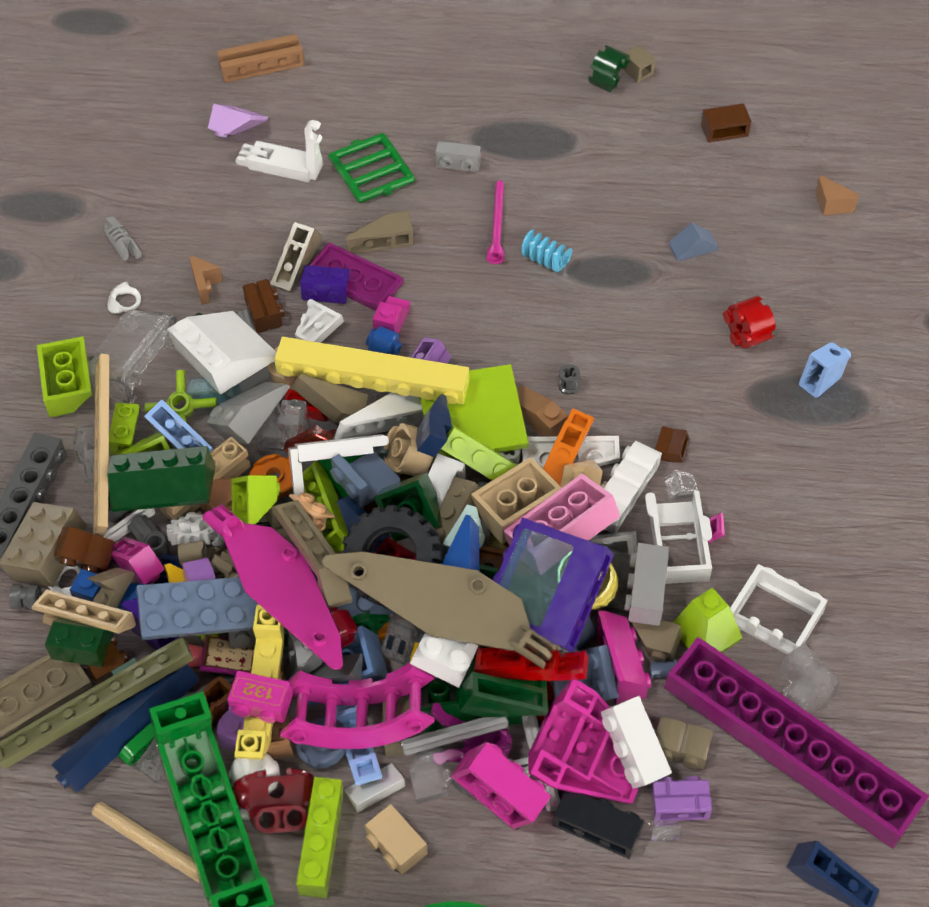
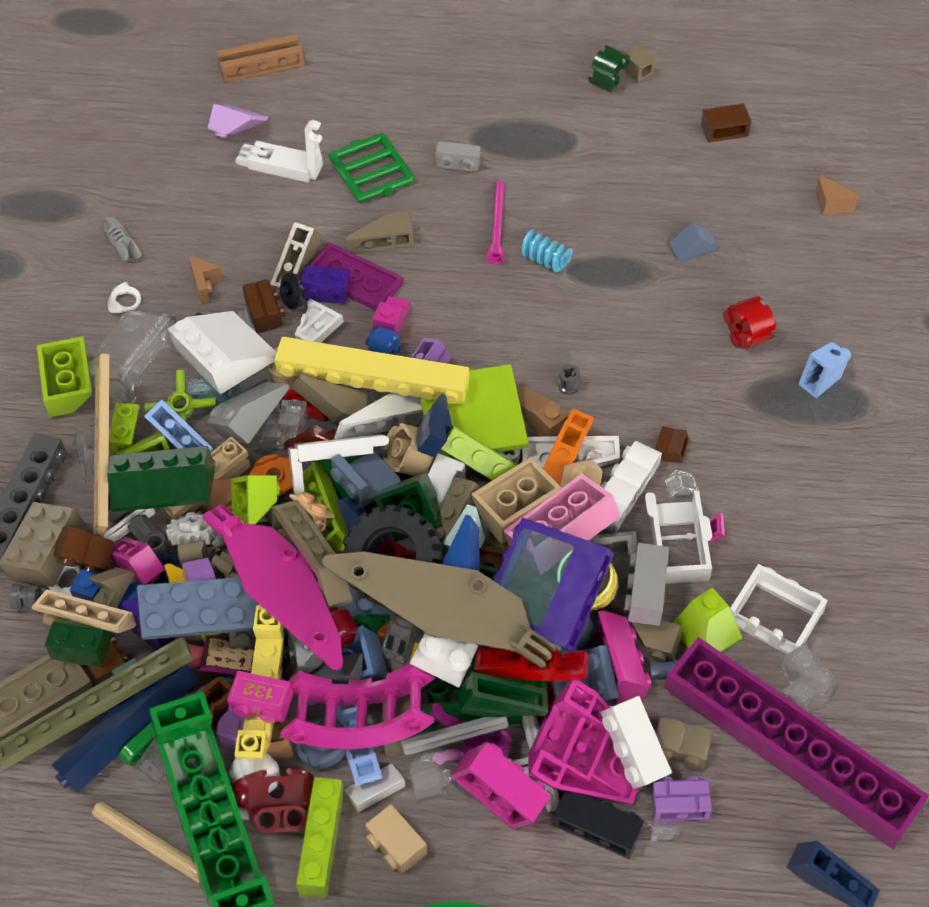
(292, 290): none -> black gear

